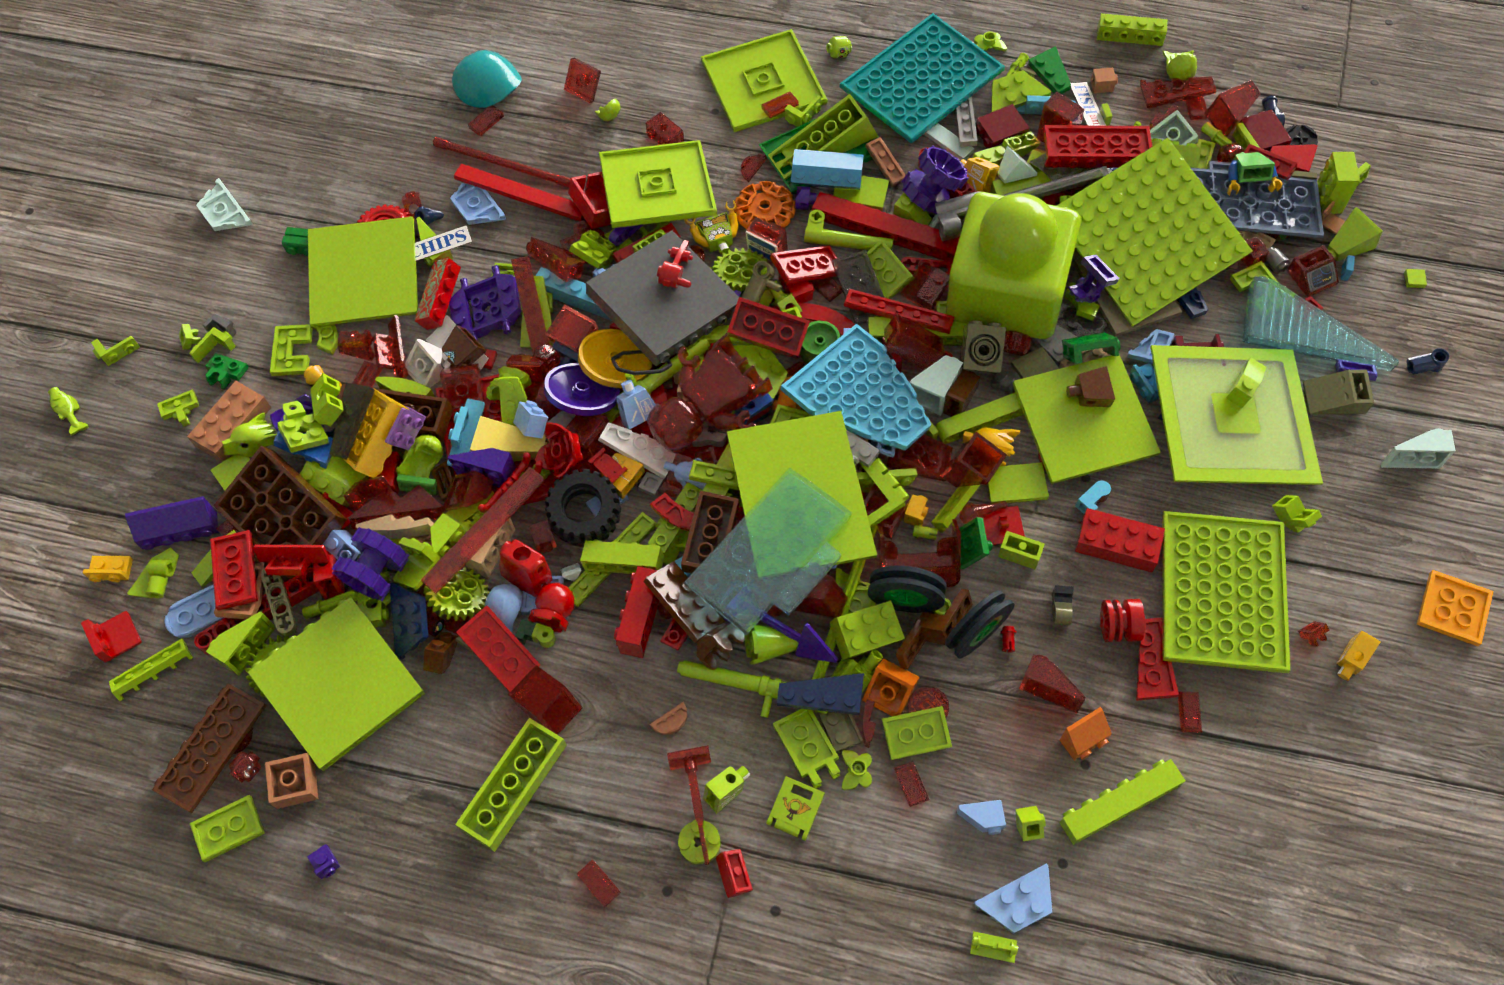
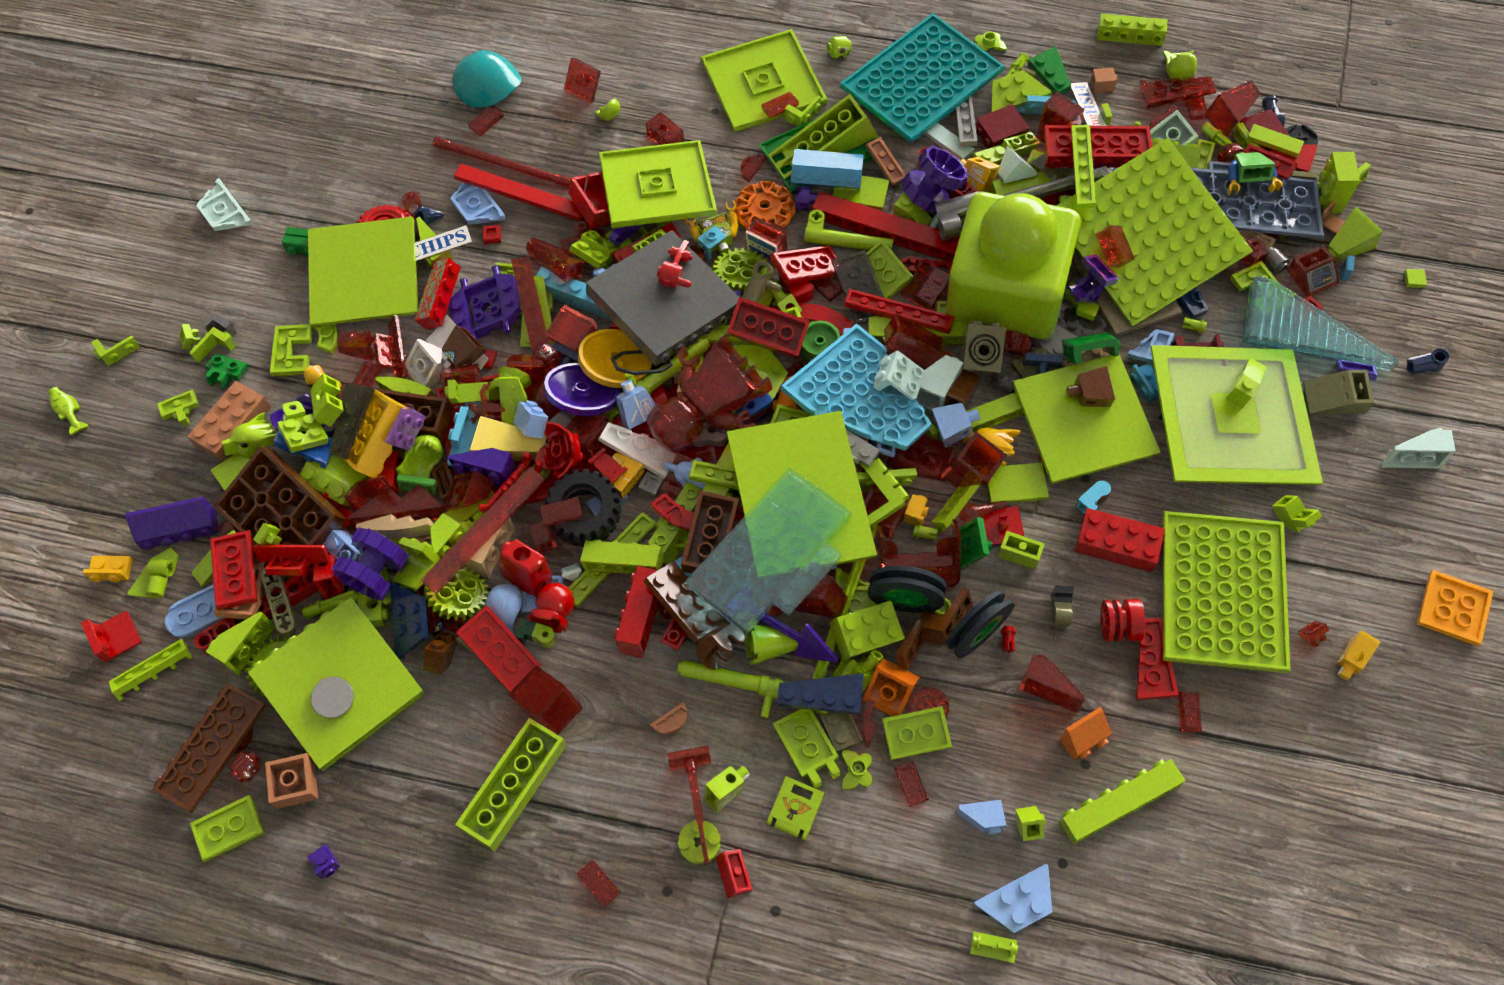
(268, 535): none -> lime tile
(332, 697): none -> light grey tile
(464, 392): none -> lime bracket
(484, 407): none -> clear red piece
(492, 234): none -> red tile
(561, 511): none -> clear red tile
(710, 239): none -> medium azure bracket
(901, 374): none -> light aqua bracket
(954, 422): none -> light blue torso
(1042, 361): none -> dark blue tile
(1083, 167): none -> lime plate
(1115, 246): none -> clear red brick
(1194, 325): none -> lime pin
(1275, 140): none -> lime tile

